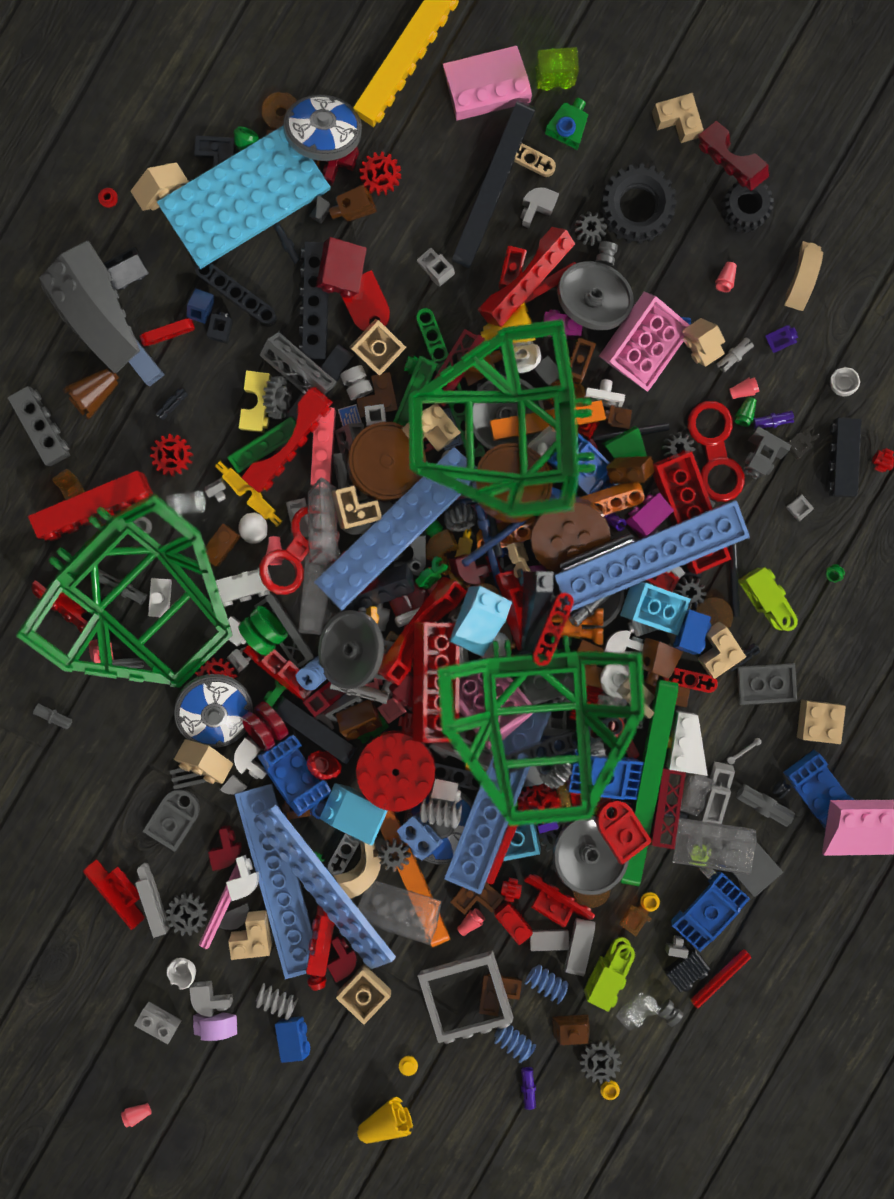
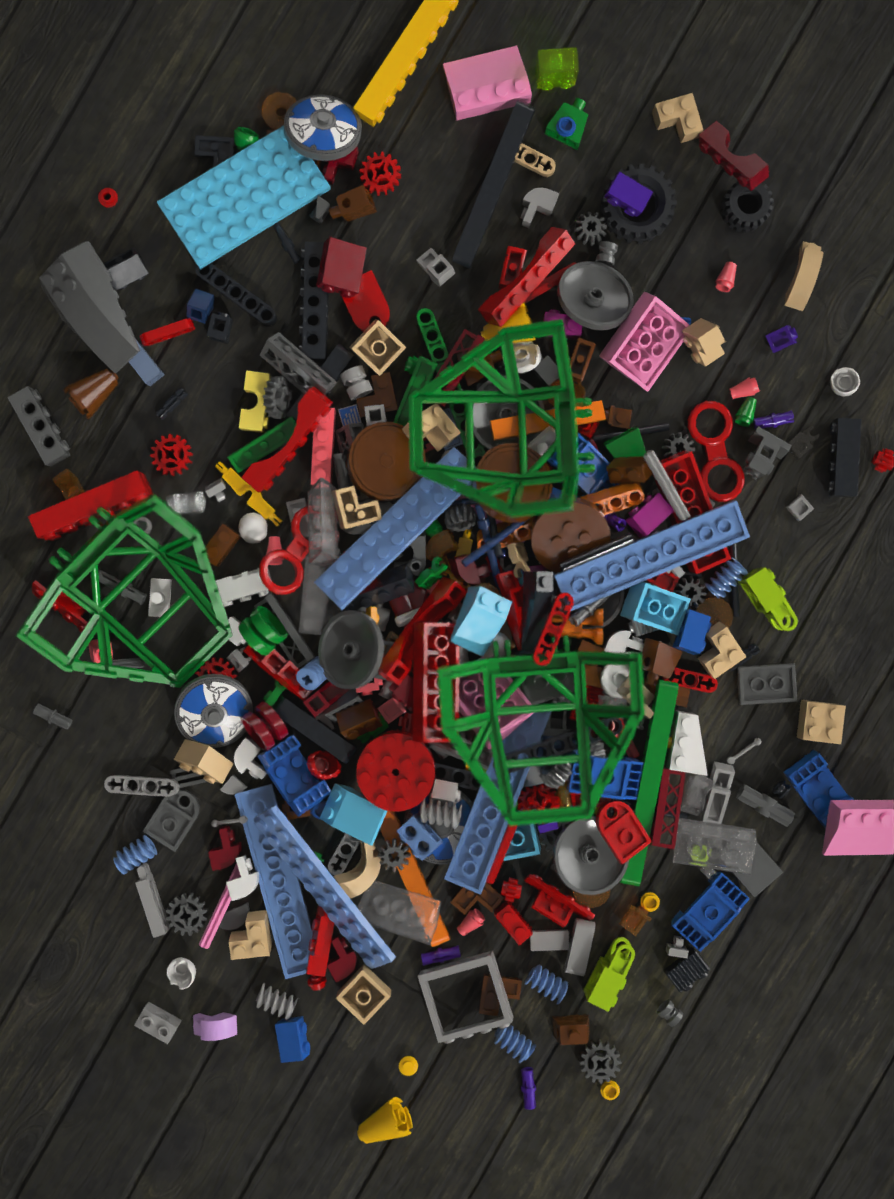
(117, 891): red bracket -> none
(135, 855): none -> medium blue piece
(135, 1114): coral cone -> none
(141, 785): none -> light grey beam
(158, 183): tan brick -> none
(204, 1001): light grey brick -> none
(243, 819): none -> light grey hinge
(365, 692): light grey pin -> none
(440, 955): none -> dark purple pin
(608, 398): white tile -> none
(628, 194): none -> dark purple brick
(636, 1010): clear brick -> none
(666, 485): none -> light grey axle
(722, 977): red axle -> none
(726, 578): none -> medium blue piece
(735, 354): light grey pin -> none
(832, 575): green plate -> none

